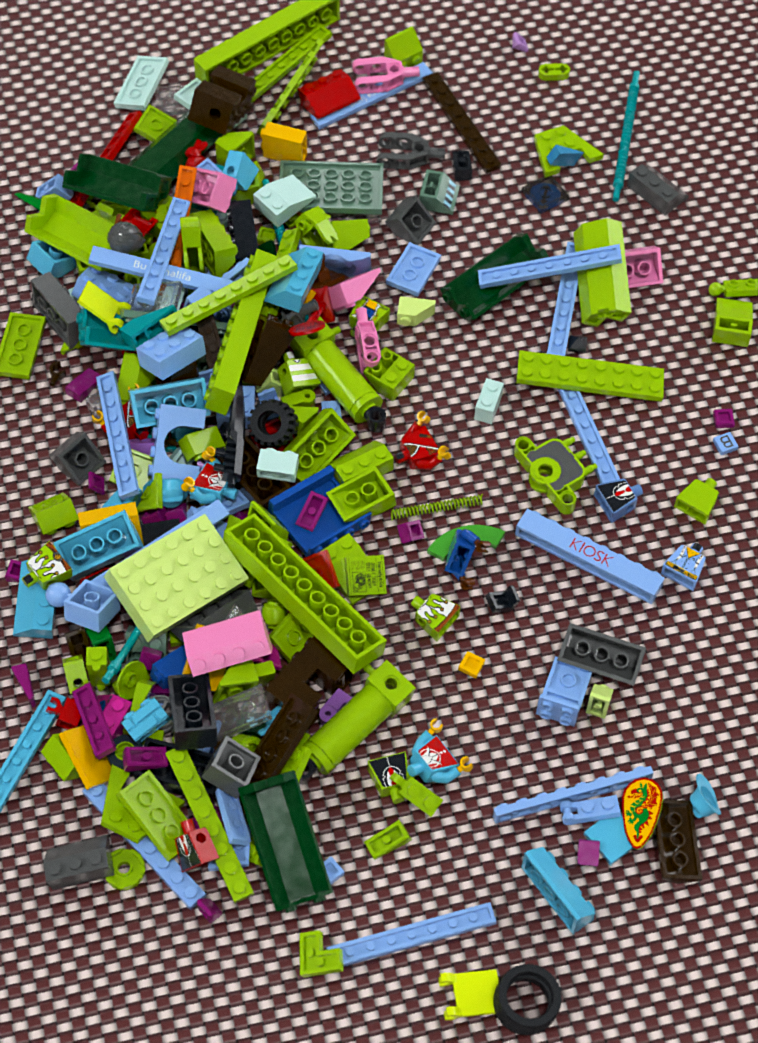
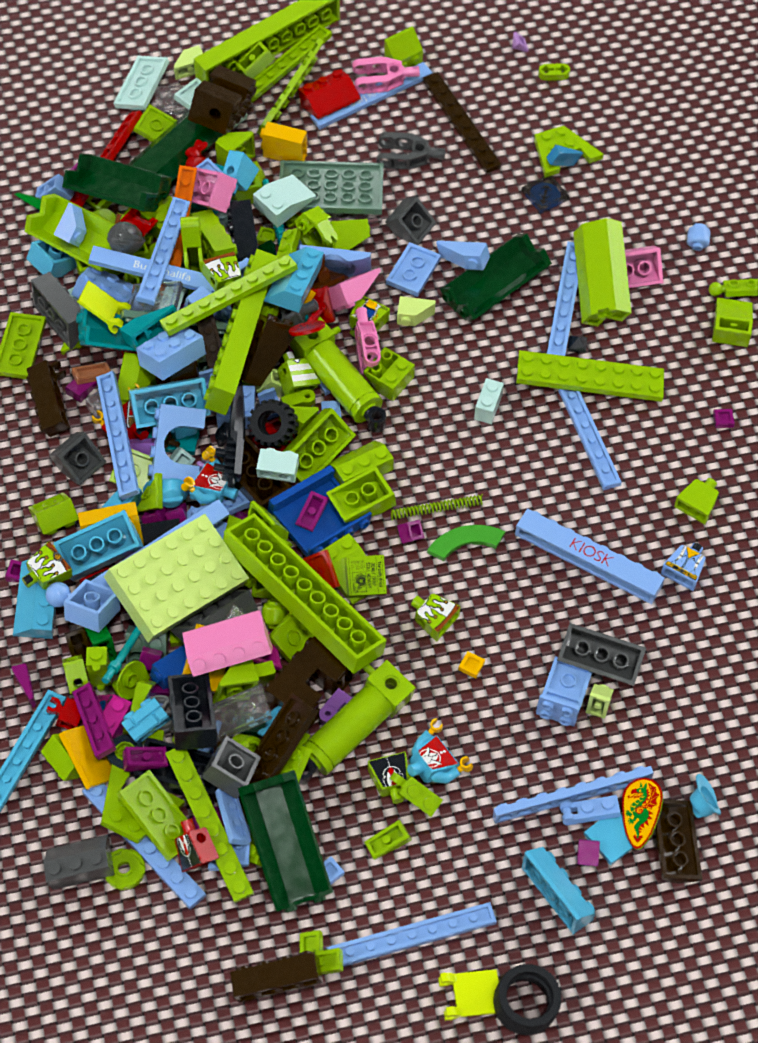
(47, 398): none -> dark brown brick
(72, 225): none -> light blue slope
(88, 373): none -> nougat tile
(96, 483): magenta slope -> none
(112, 208): lime tile -> none
(185, 64): none -> yellowish green slope
(197, 442): lime brick -> none
(209, 909): magenta slope -> none
(221, 270): none -> torso
(255, 60): none -> lime brick
(276, 976): none -> dark brown brick
(419, 447): red torso -> none
(439, 192): sand green slope -> none
(460, 555): blue torso -> none
(462, 165): black slope -> none
(465, 254): none -> light blue slope
(503, 601): black bracket -> none
(550, 266): light blue plate -> none
(558, 462): lime piece -> none
(617, 498): torso -> none
(626, 134): teal hose -> none
(656, 189): dark grey slope -> none
(698, 236): none -> light blue head
(725, 443): light blue tile -> none

